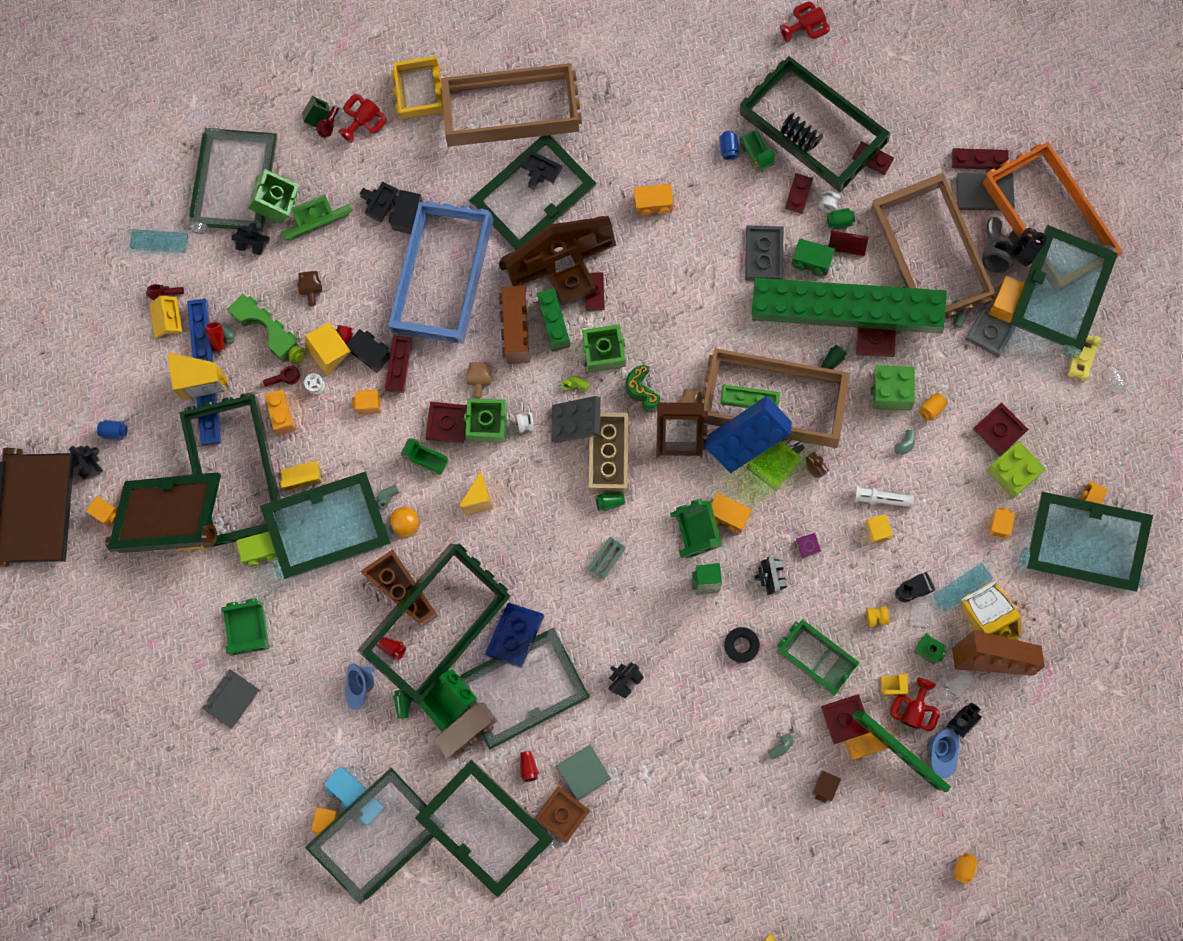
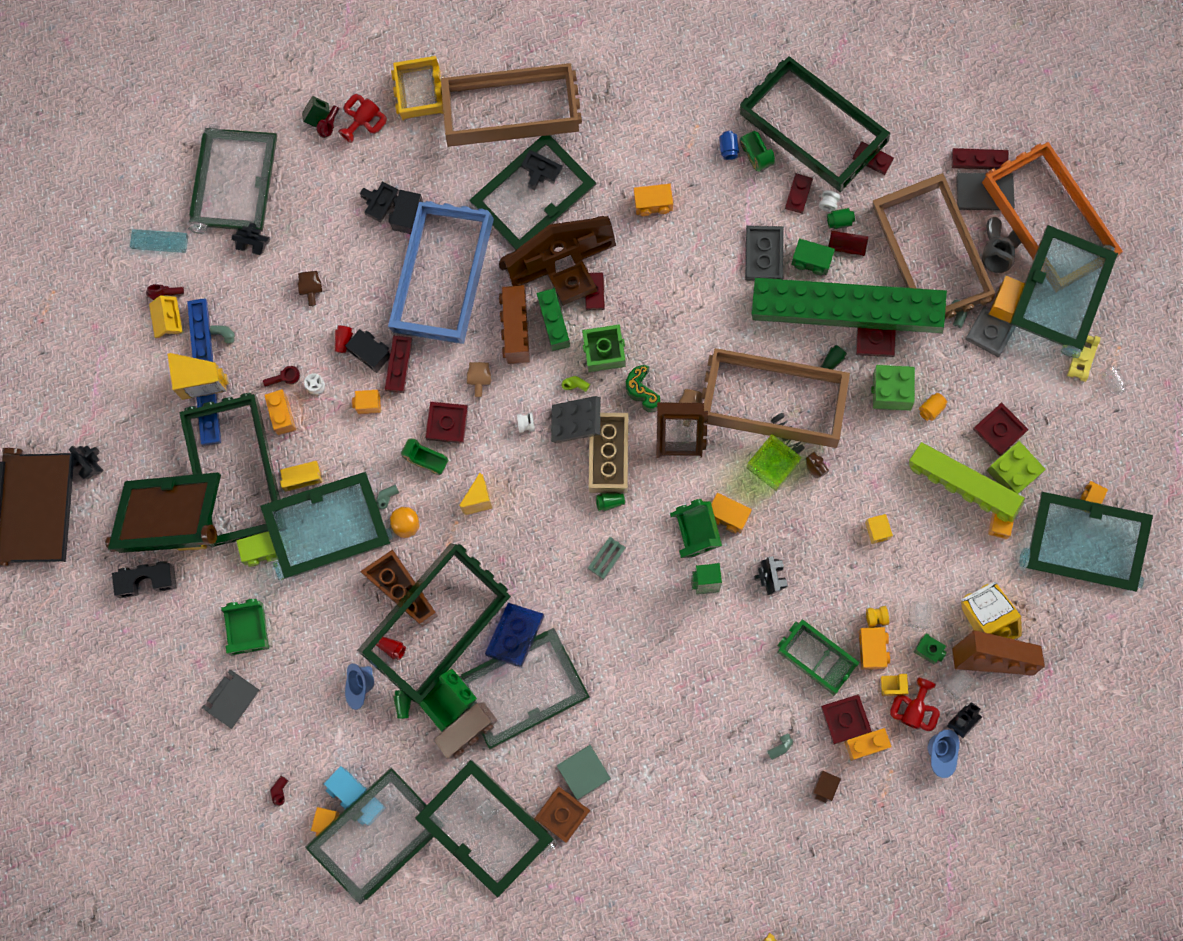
(102, 511): light orange brick -> none
(112, 429): blue brick -> none
(127, 581): none -> black arch
(215, 335): red cone -> none
(247, 313): bright green arch -> none
(273, 196): bright green brick -> none
(276, 791): none -> dark red arm
(296, 354): lime plate -> none
(313, 214): bright green bracket -> none
(326, 347): yellow slope -> none
(486, 420): bright green brick -> none
(528, 767): red cone -> none
(622, 676): black hips -> none
(744, 633): black tyre -> none
(745, 397): bright green tile -> none
(748, 434): blue brick -> none
(800, 134): black piece -> none
(807, 22): red piece -> none
(808, 545): magenta tile -> none
(873, 648): none -> light orange brick
(874, 496): white pin -> none
(901, 751): green tile -> none
(907, 445): sand green arm -> none
(917, 586): black piece -> none
(962, 586): clear light blue plate -> none
(965, 868): light orange brick -> none
(966, 482): none -> lime brick
(1026, 247): black piece -> none

